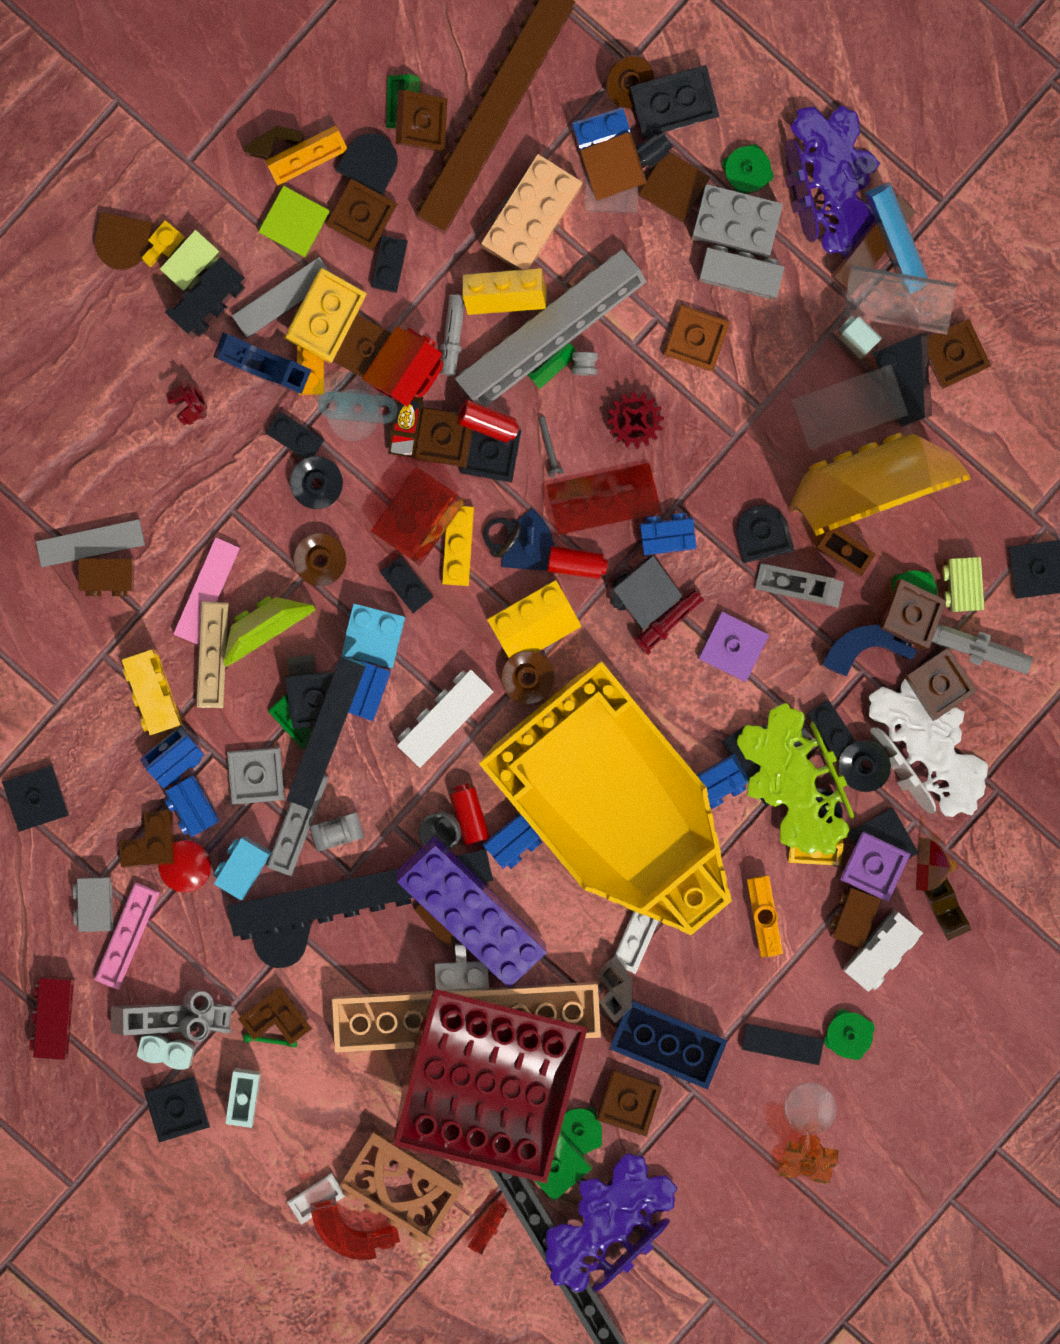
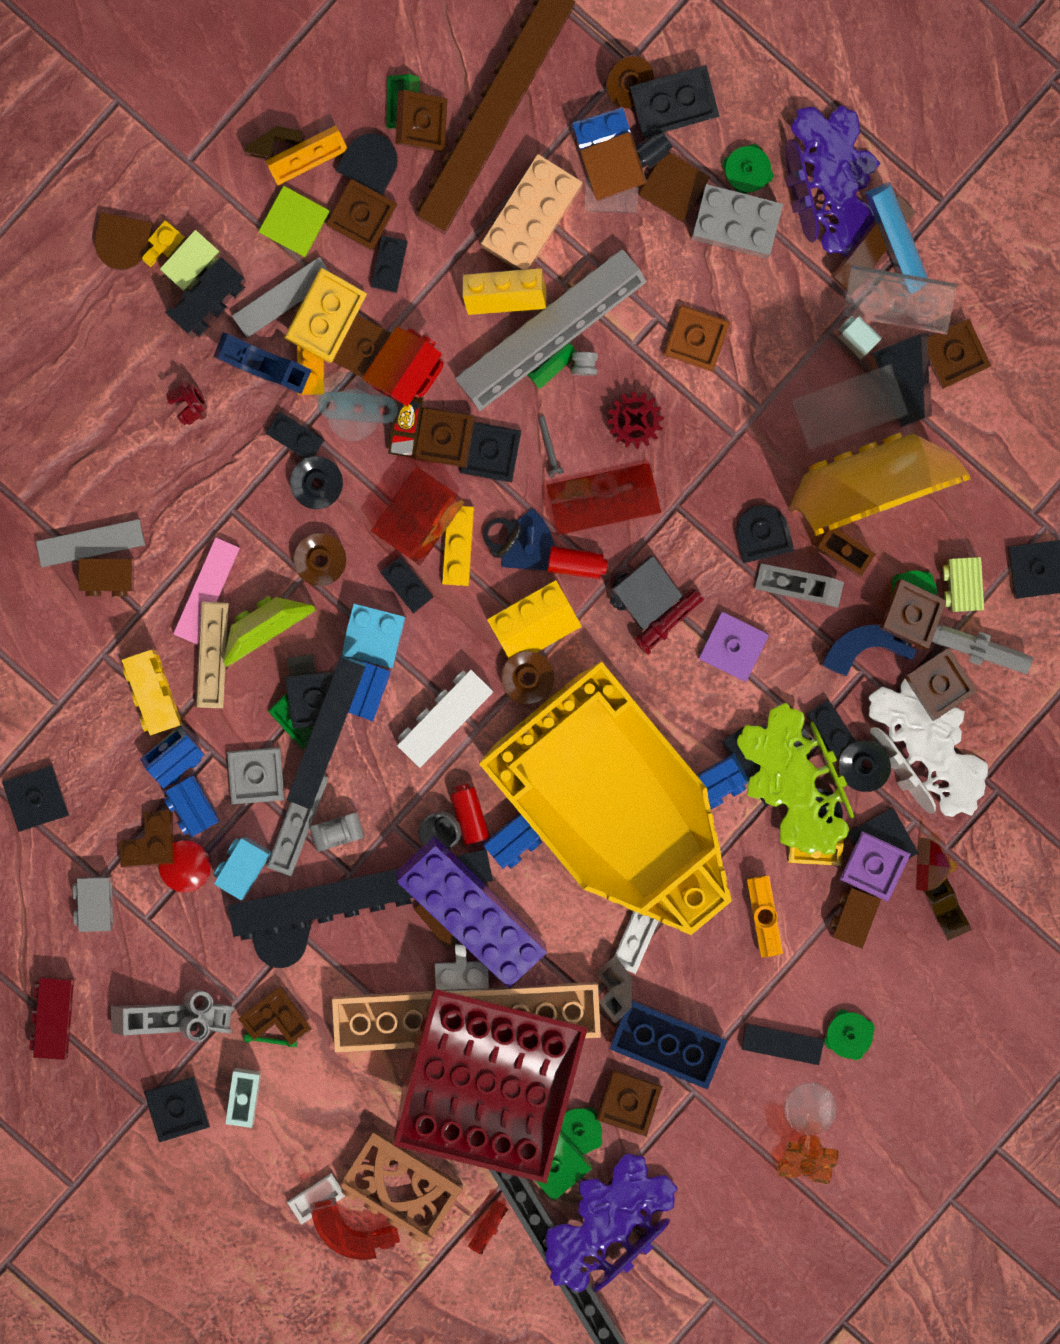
(127, 936): bright pink tile -> none
(173, 1053): light aqua brick -> none
(451, 346): light grey pin -> none
(487, 421): red brick -> none
(667, 535): blue brick -> none
(741, 272): light grey brick -> none
(882, 950): white wedge -> none

